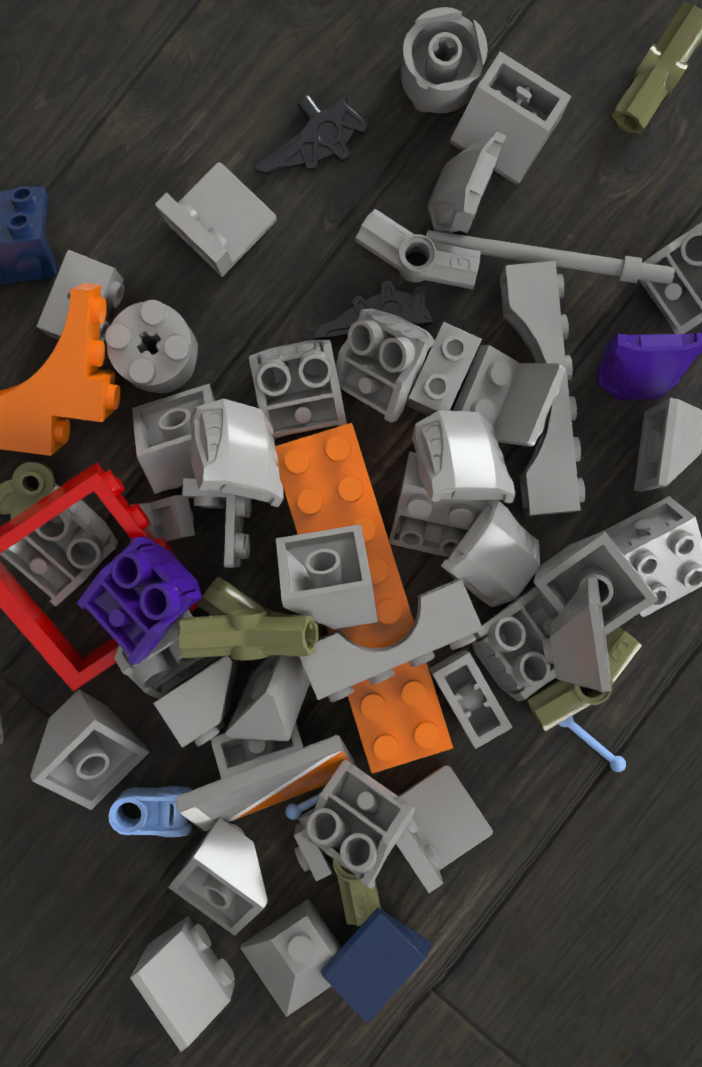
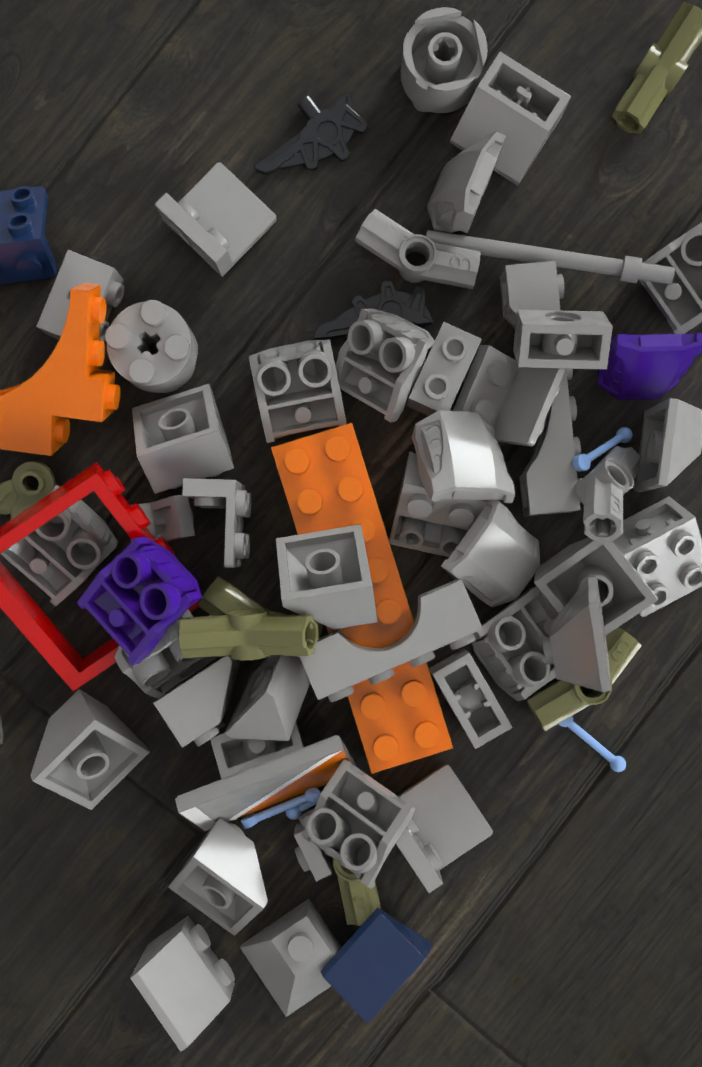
(156, 812): light blue piece -> none
(235, 451): light grey slope -> none
(311, 796): none -> light blue hinge
(562, 339): none -> light grey brick
(582, 461): none -> light blue hinge
(604, 490): none -> light grey piece

